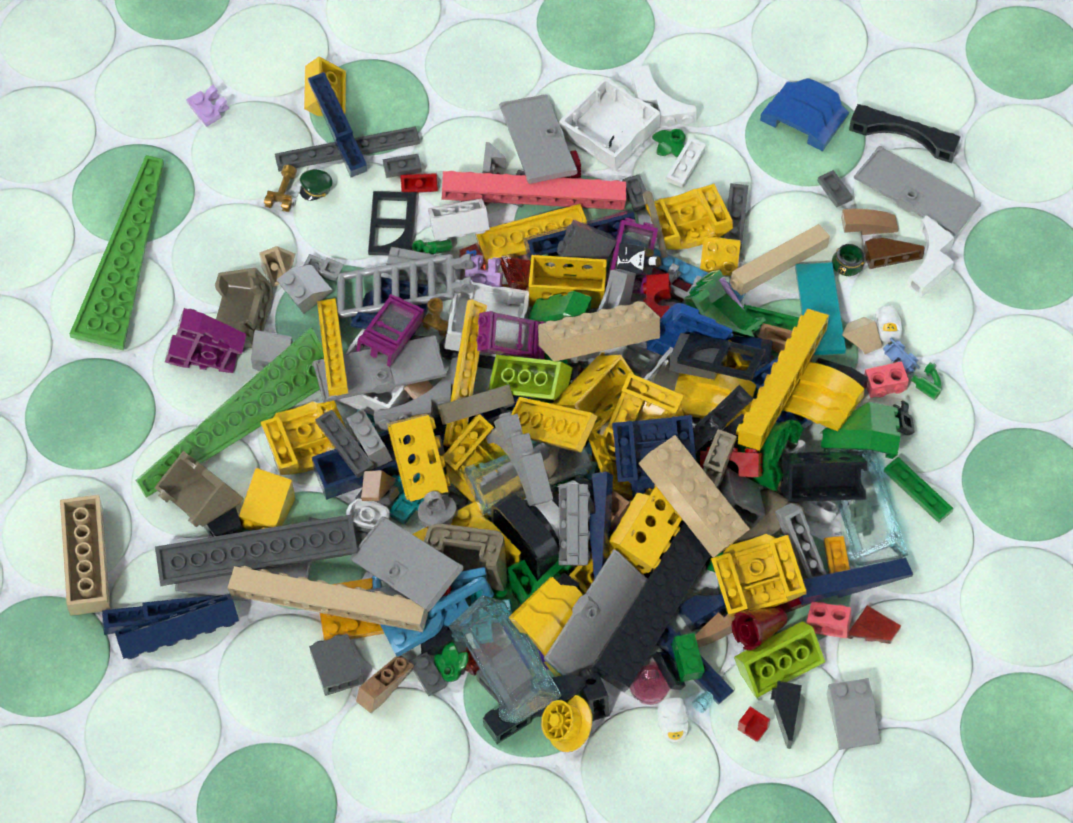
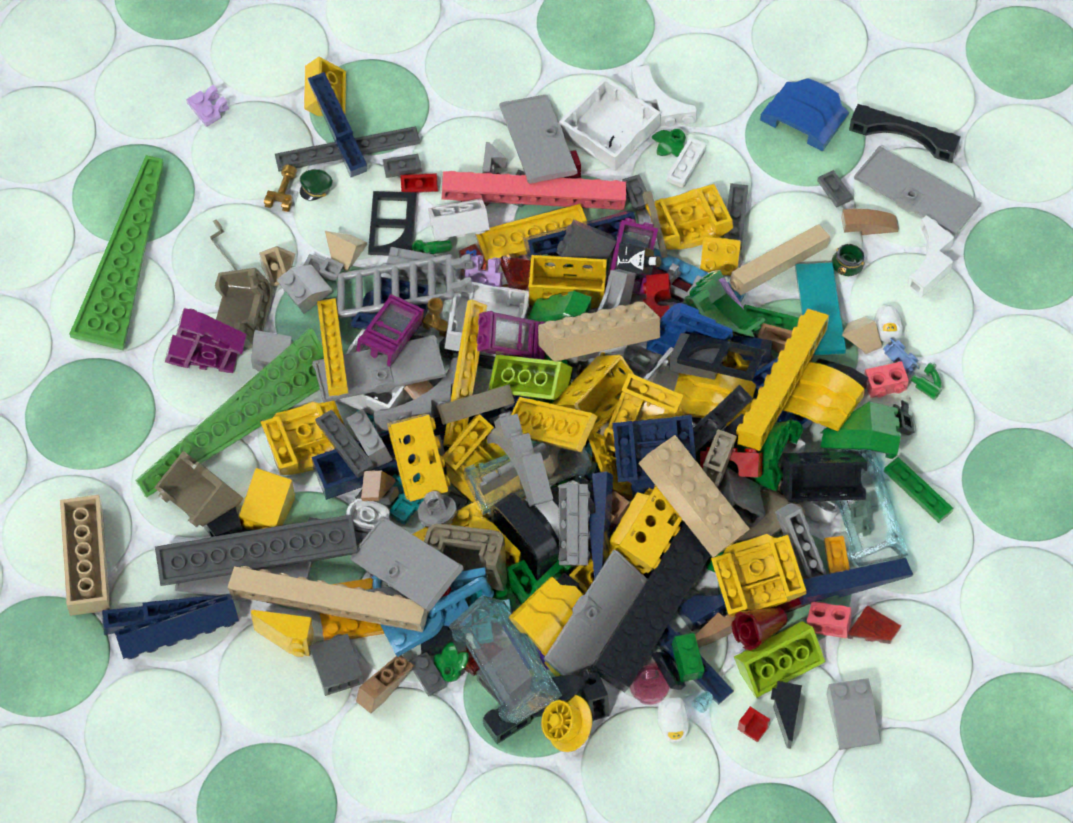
(219, 227): none -> dark tan piece
(287, 631): none -> yellow slope
(344, 248): none -> tan slope
(888, 252): reddish brown slope -> none

